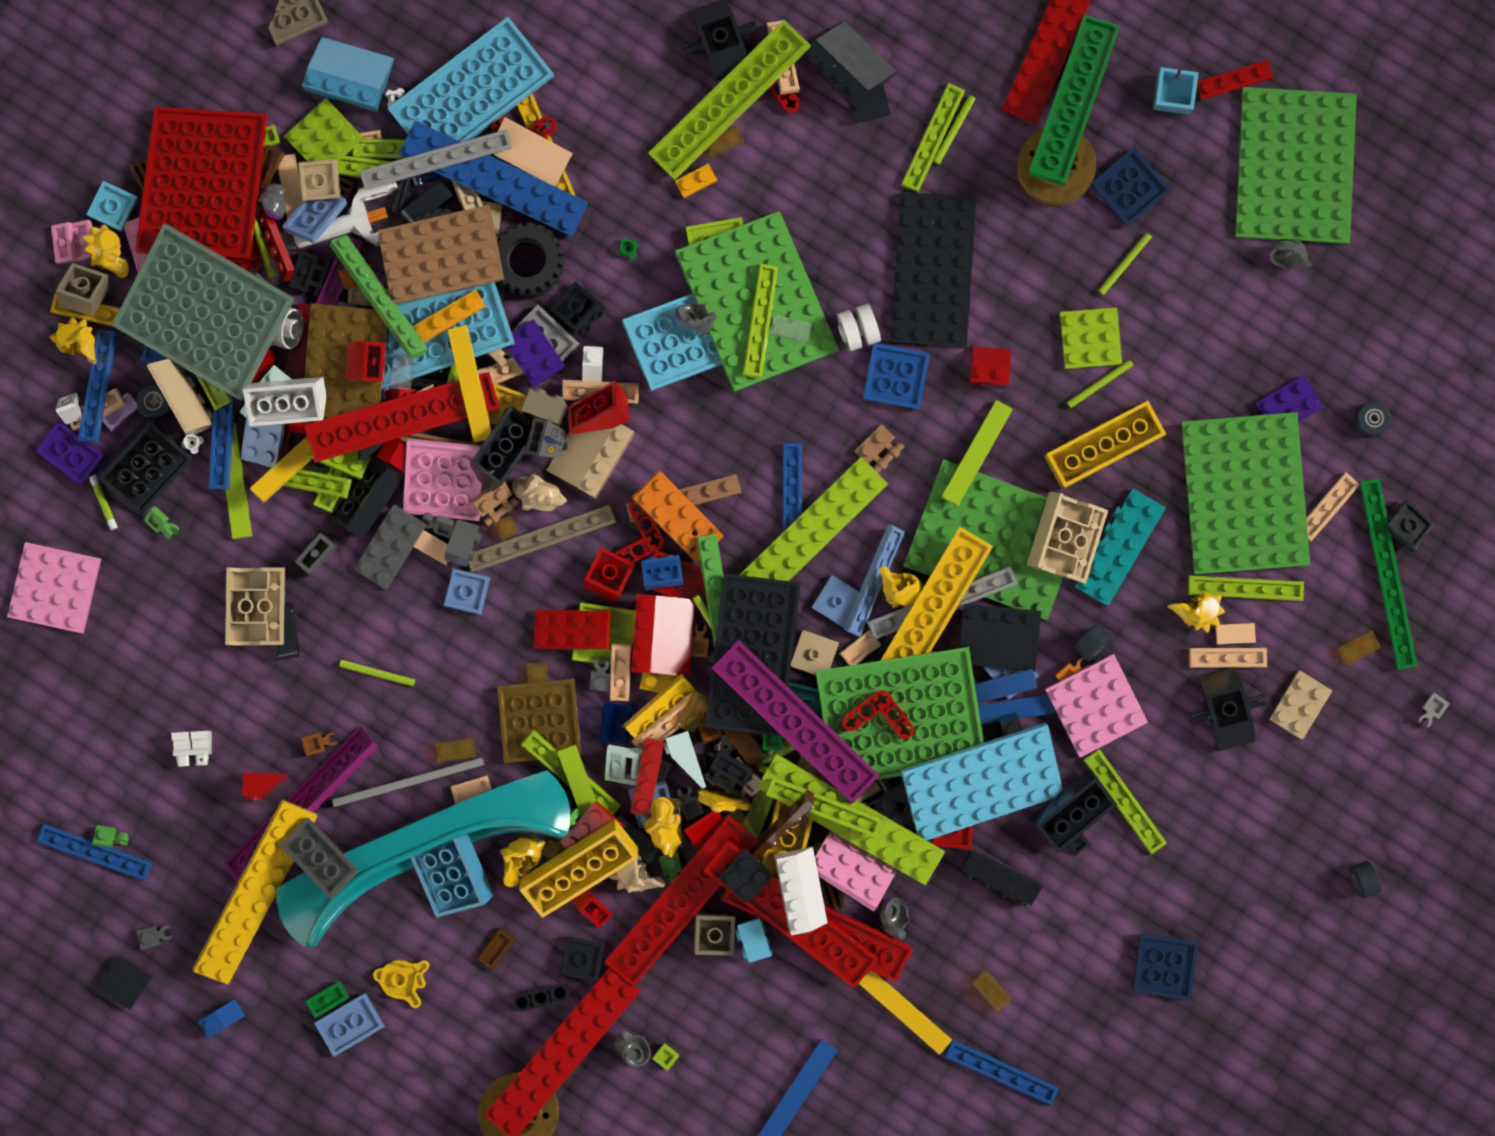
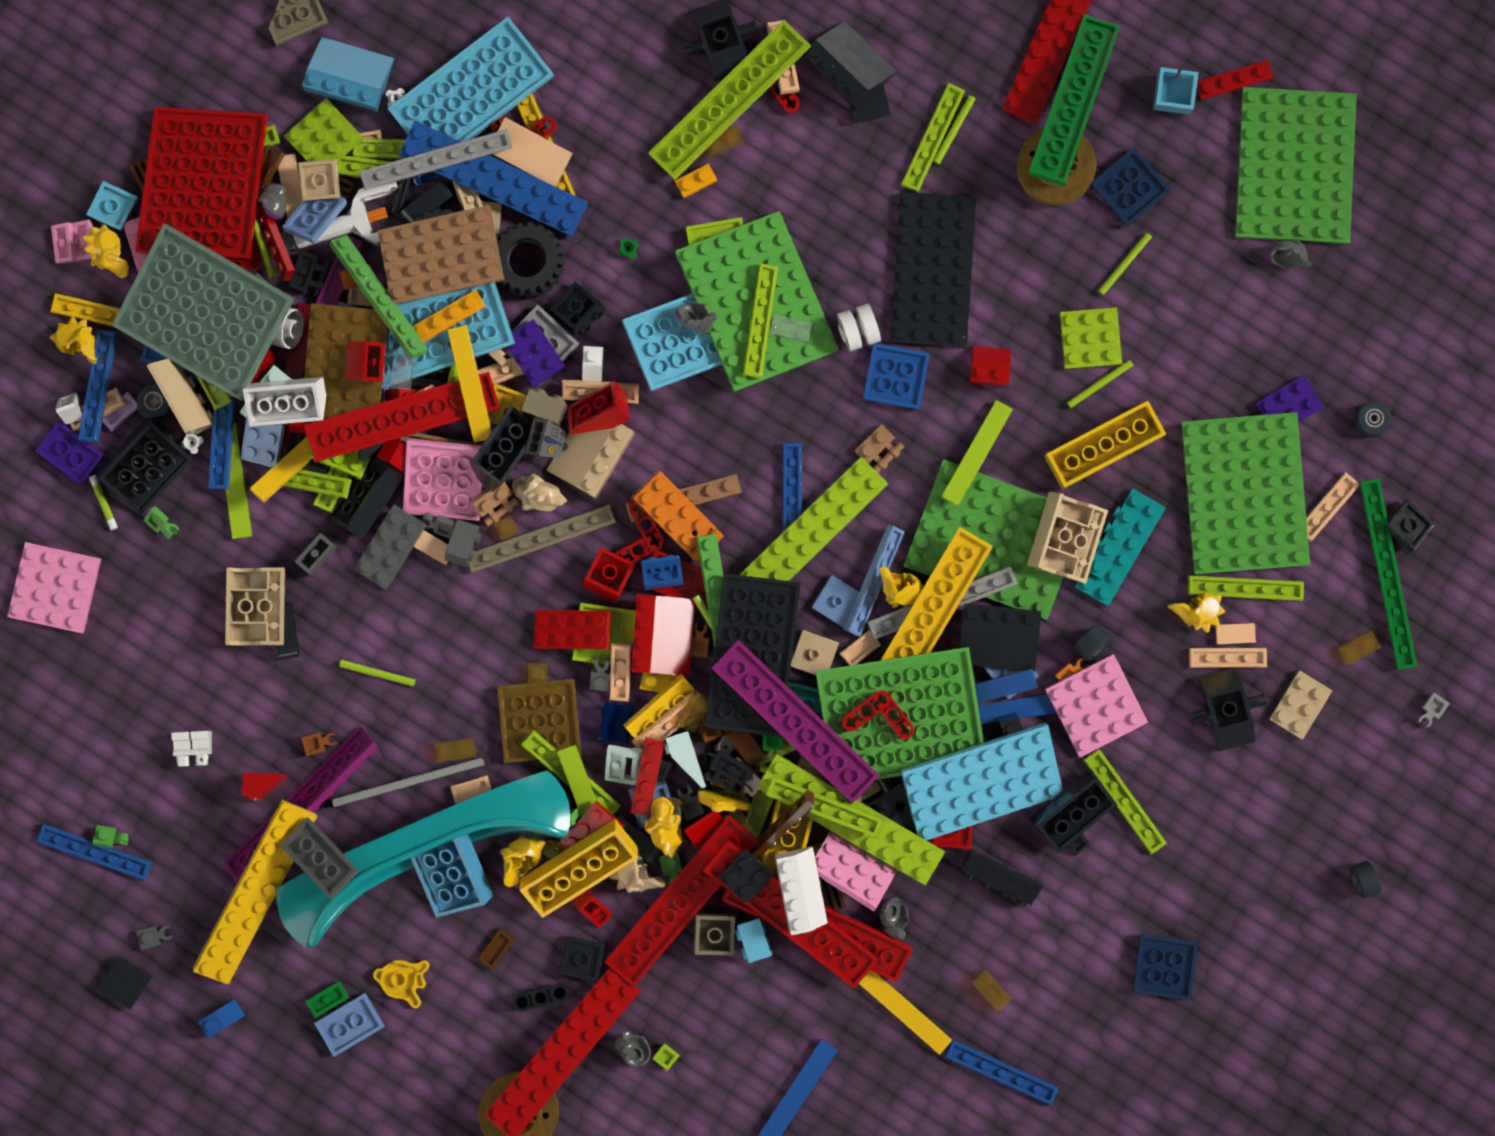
(82, 289): dark tan brick -> none
(467, 591): medium blue plate -> none

